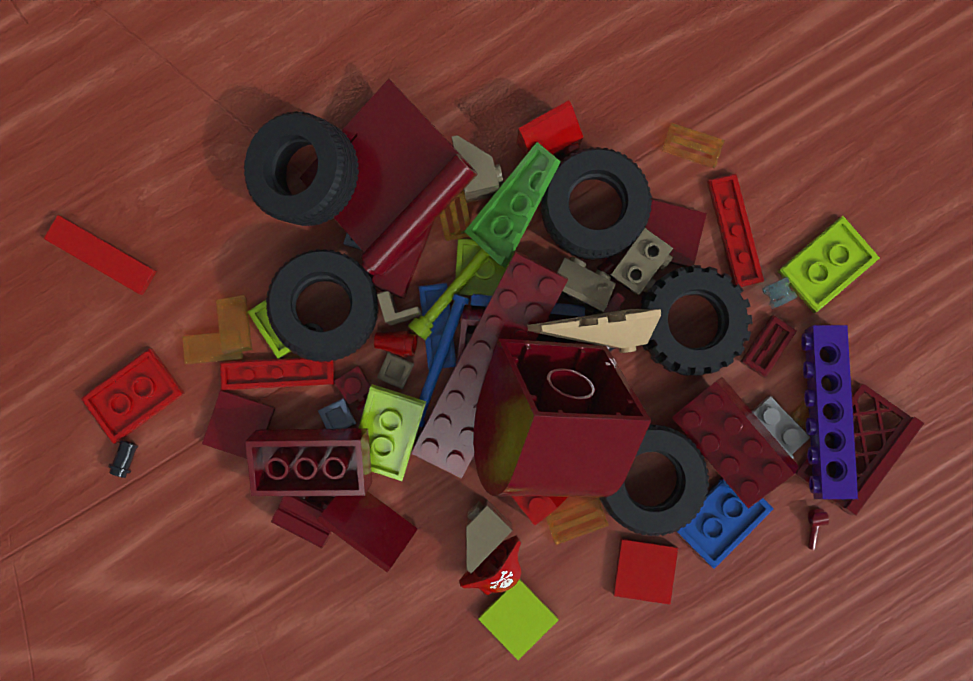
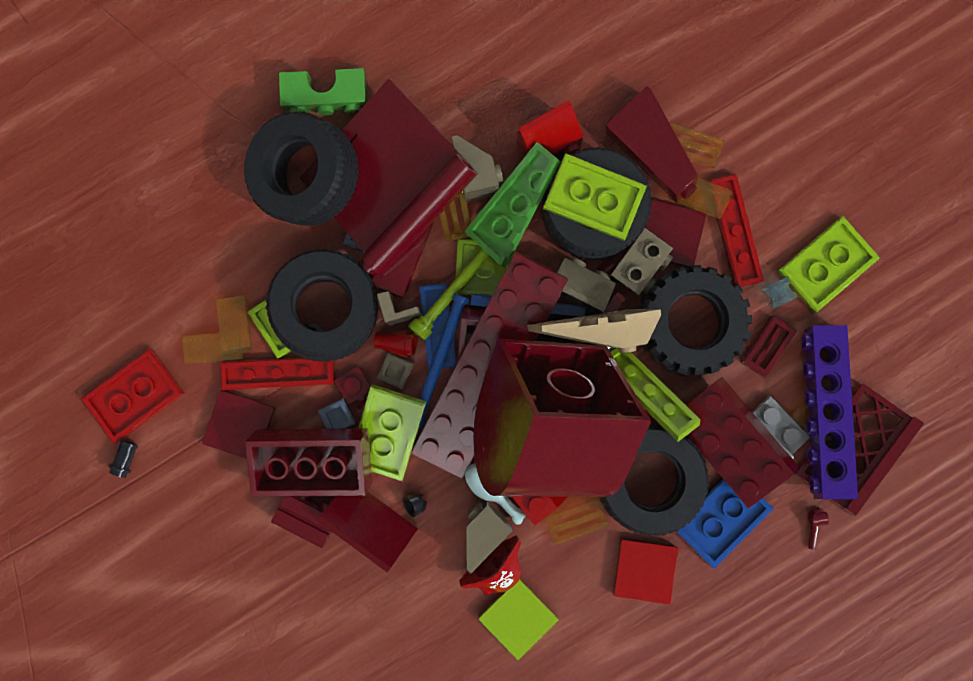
(100, 255): red tile -> none
(346, 95): none -> bright green arch
(414, 504): none -> black hinge
(473, 481): none -> light aqua piece
(594, 197): none -> lime tile
(653, 145): none -> dark red slope
(656, 397): none -> lime plate
(708, 199): none -> clear yellow tile

